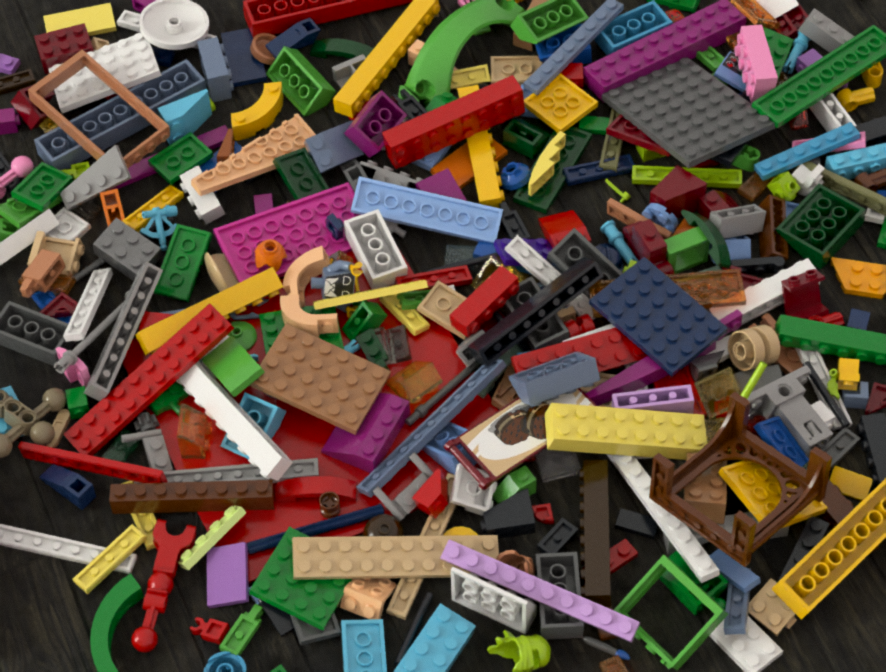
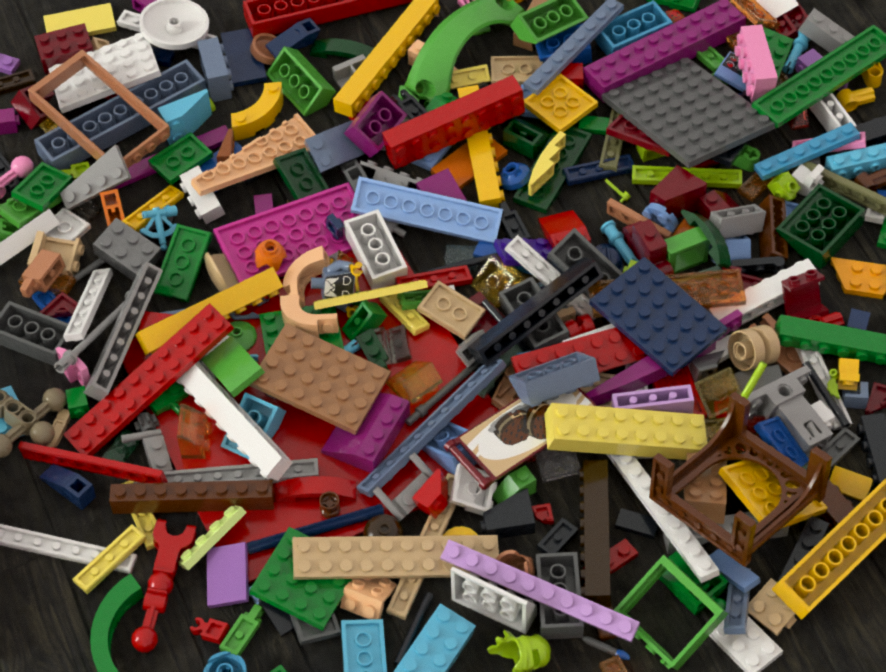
(484, 301): red brick -> none

